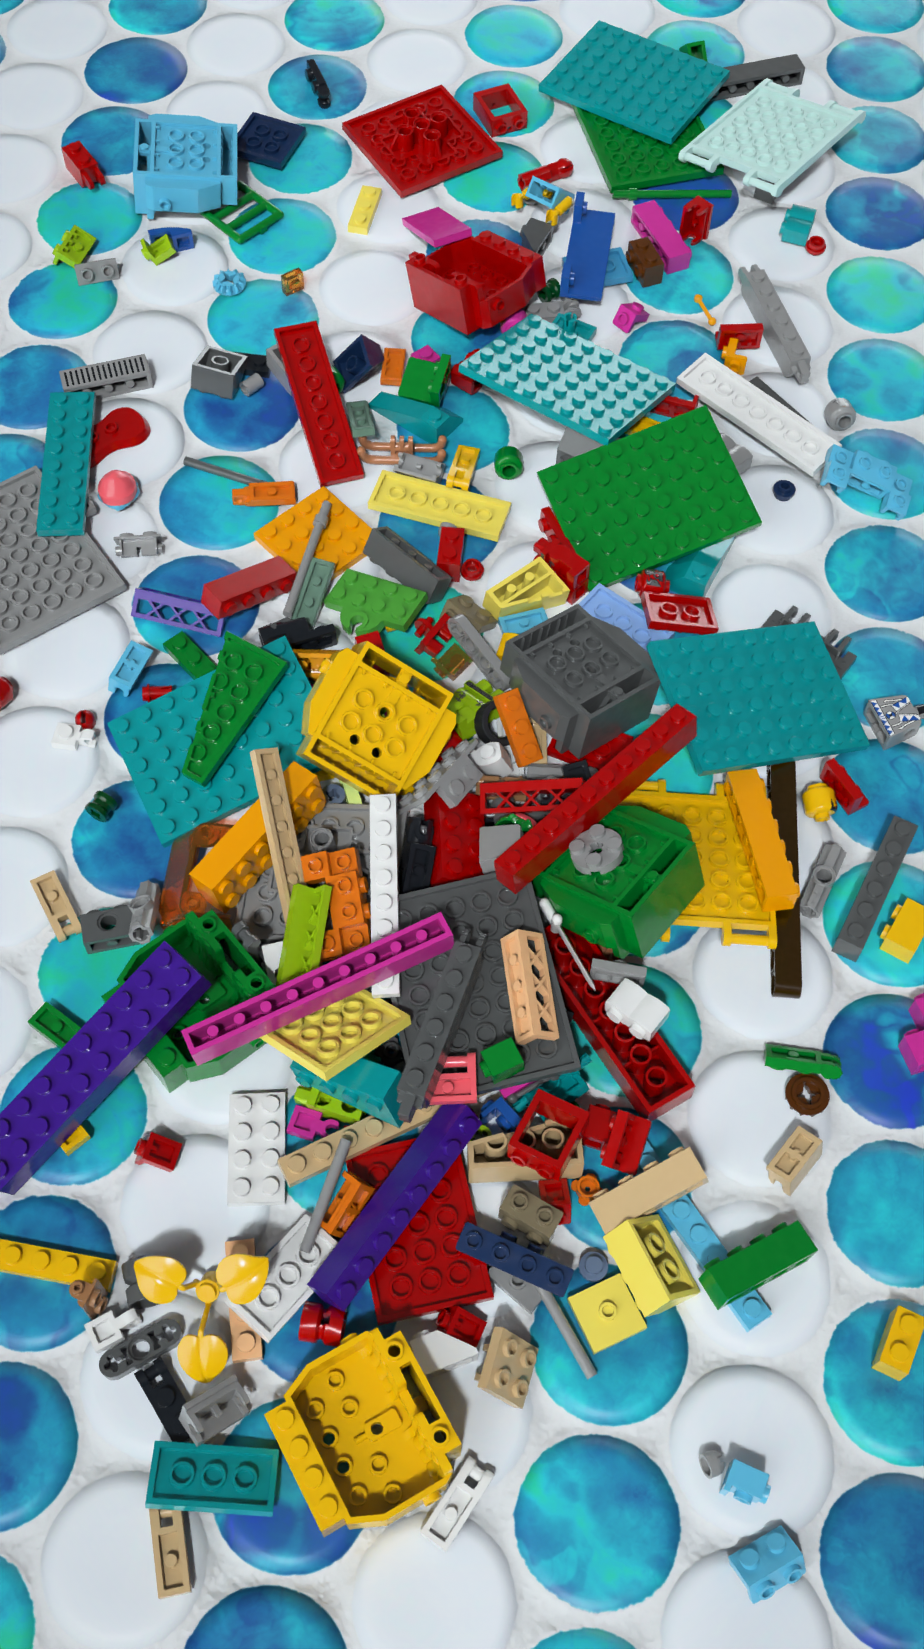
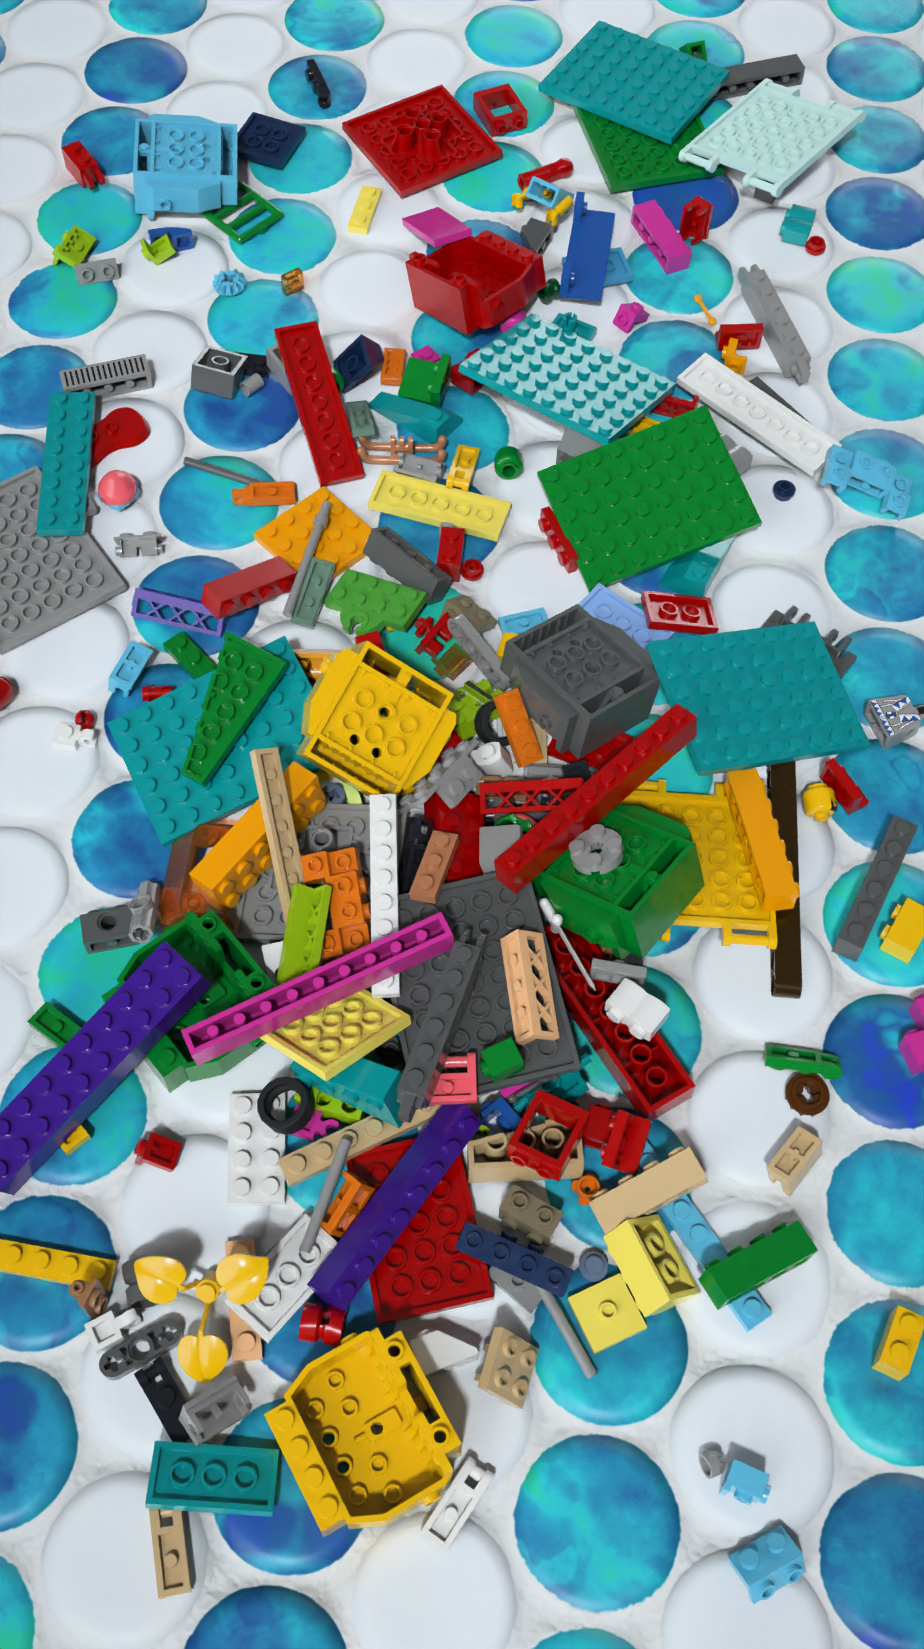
(56, 905): tan plate -> none
(101, 806): dark green wheel -> none
(248, 941): dark grey plate -> none
(271, 1092): none -> black tyre
(299, 634): black plate -> none
(434, 867): none -> nougat plate
(461, 1325): red bracket -> none
(526, 590): light yellow wedge -> none
(549, 310): light grey hinge -> none
(557, 1195): red bracket -> none
(567, 565): red hips -> none
(632, 194): green bar -> none
(645, 262): reddish brown brick -> none
(651, 581): red head -> none
(816, 891): light grey piece -> none
(840, 414): light grey head -> none

